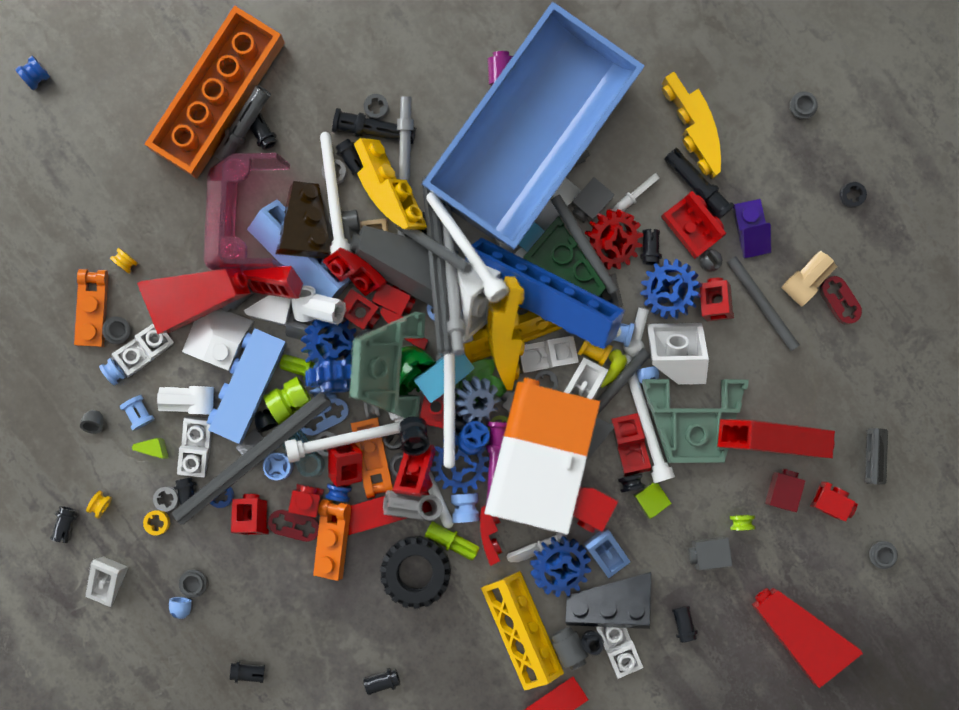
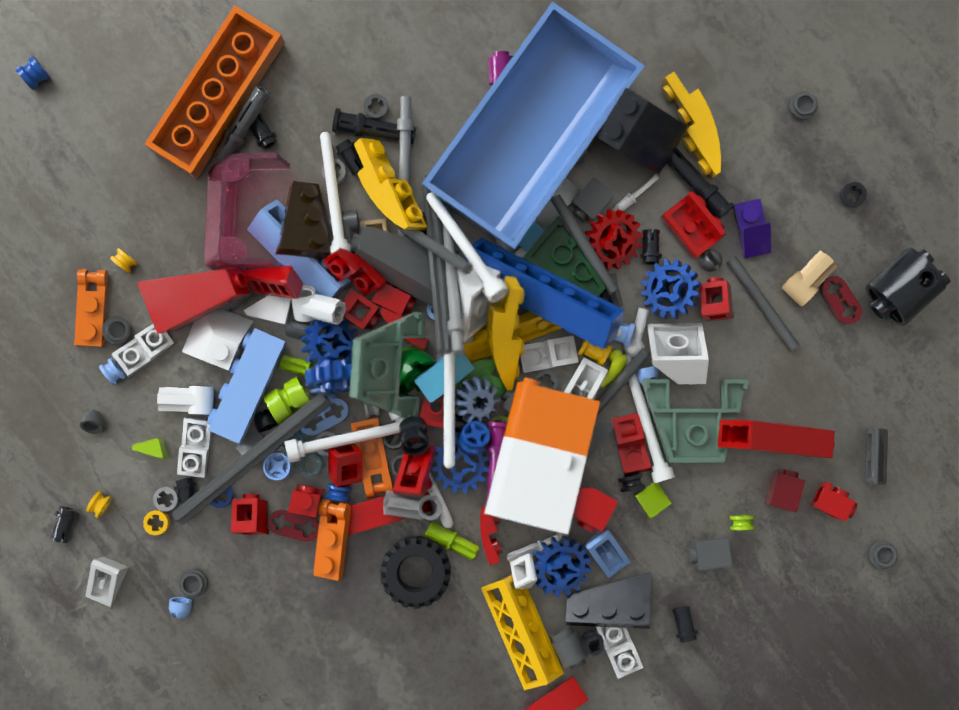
(136, 402): light blue bush -> none
(247, 672): black pin -> none
(382, 681): black pin -> none
(465, 508): light blue wheel -> none
(523, 572): none -> white slope
(642, 131): none -> black slope
(809, 641): red slope -> none
(906, 287): none -> black cylinder

